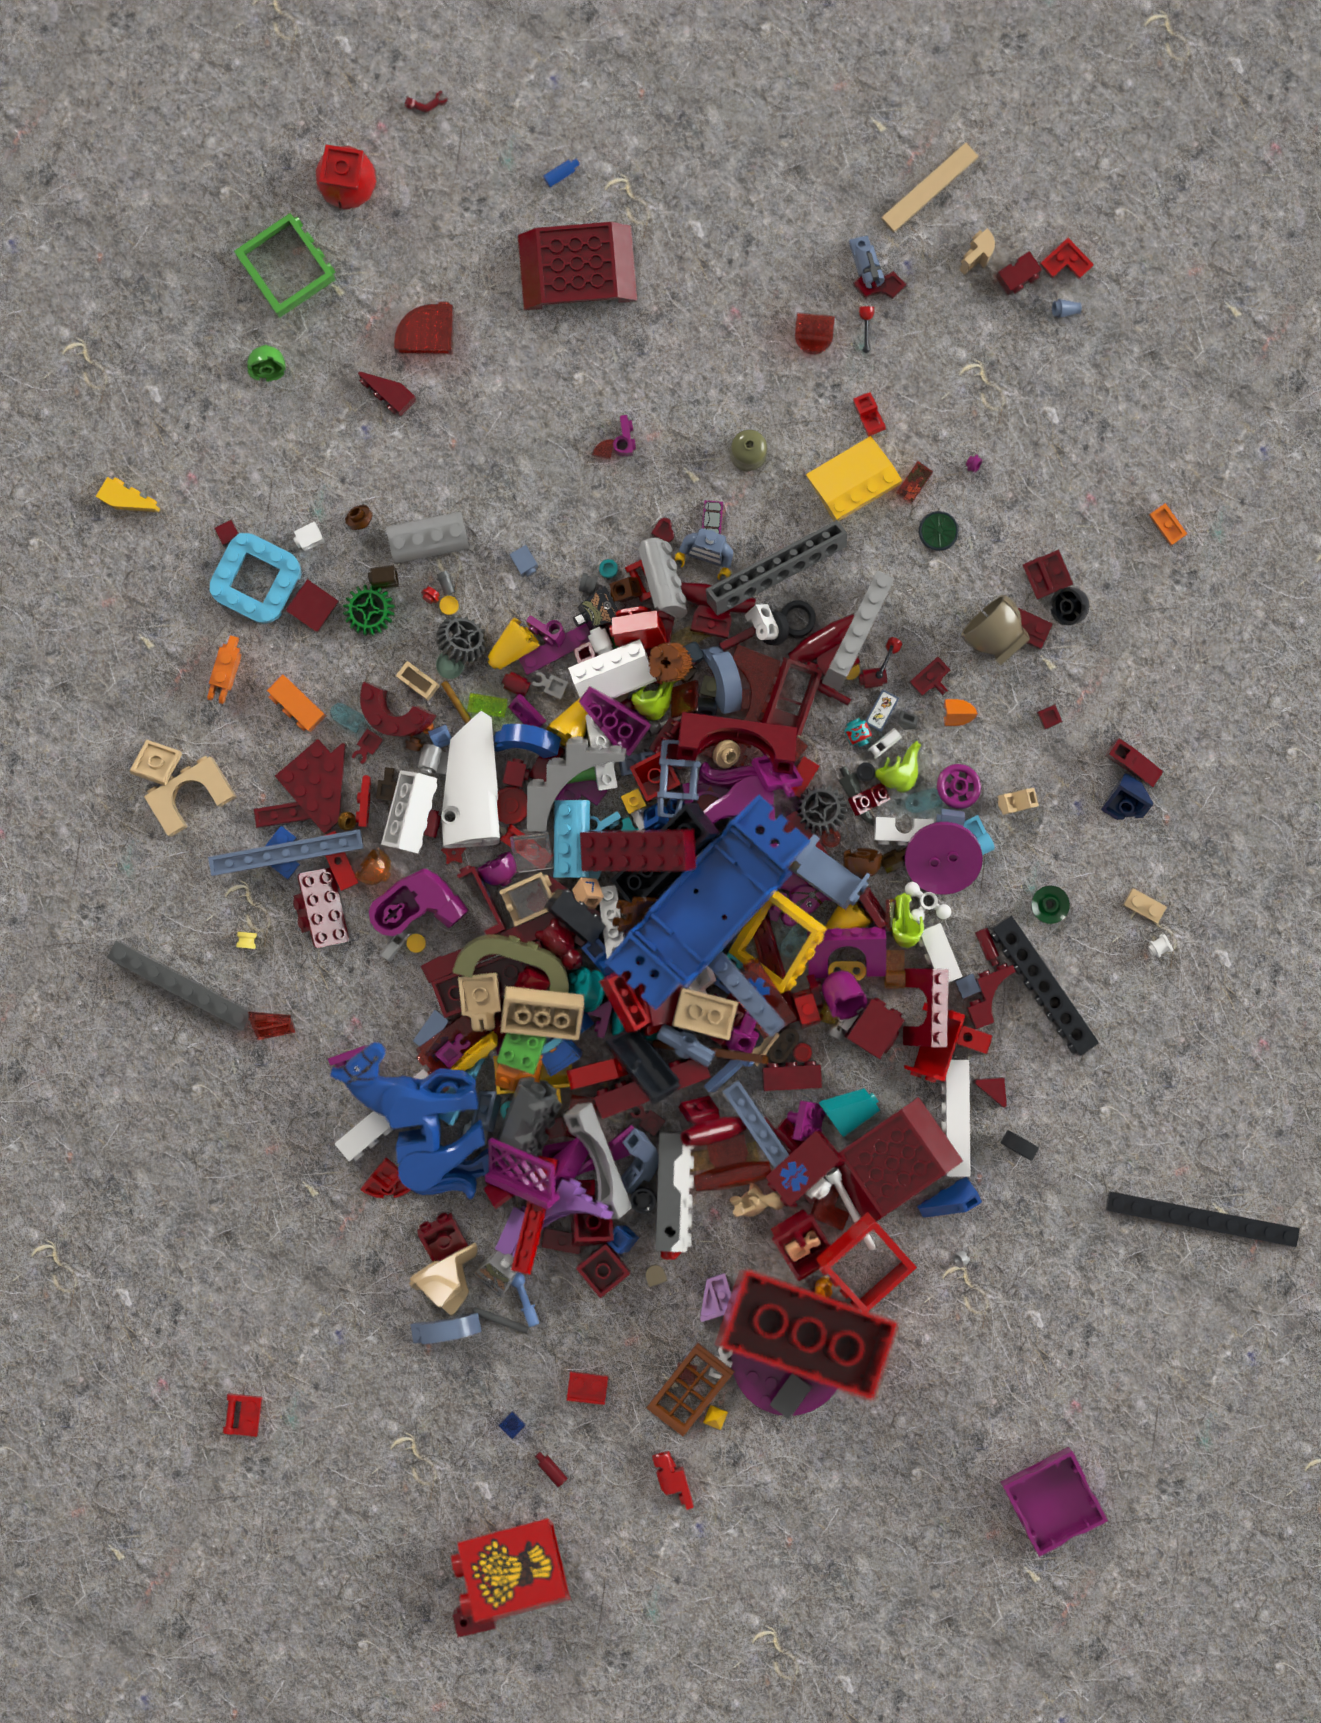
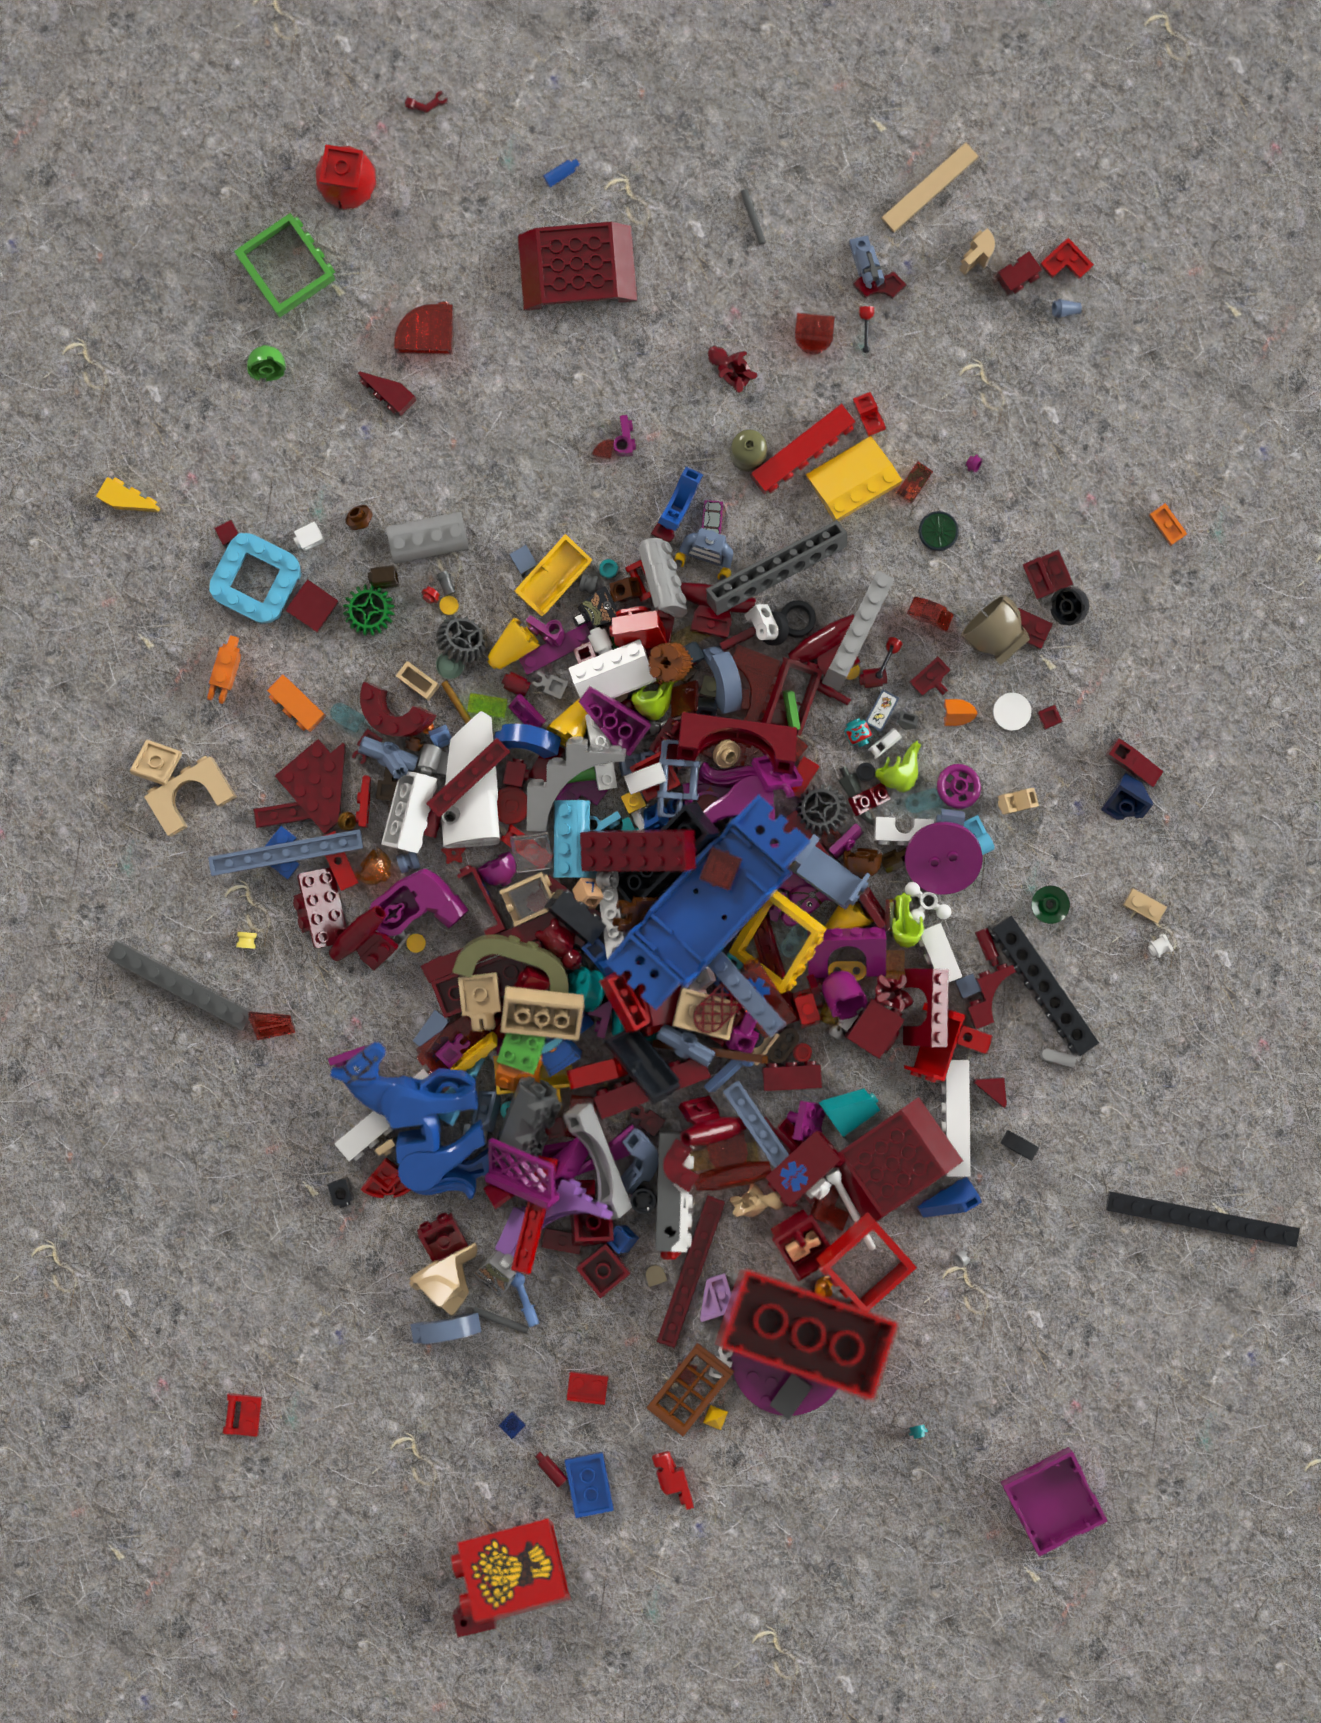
(344, 1184): none -> black brick
(363, 938): none -> dark red plate
(387, 1147): none -> tan plate
(389, 755): none -> sand blue piece
(408, 862): none -> sand blue wheel
(468, 777): none -> dark red plate
(553, 575): none -> yellow container
(589, 1484): none -> blue plate
(607, 879): none -> light grey wheel
(645, 778): none -> white slope
(674, 1167): none -> dark red plate
(681, 499): none -> blue arch
(691, 1271): none -> dark red tile
(712, 1023): none -> dark red window
(720, 869): none -> clear red piece
(731, 368): none -> dark red animal
(753, 217): none -> dark grey bar
(791, 708): none -> bright green tile
(802, 449): none -> red brick
(846, 842): none -> magenta plate
(889, 993): none -> dark red animal
(918, 1431): none -> teal plate
(930, 612): none -> clear red brick
(1012, 711): none -> white tile
(1058, 1058): none -> light grey bar

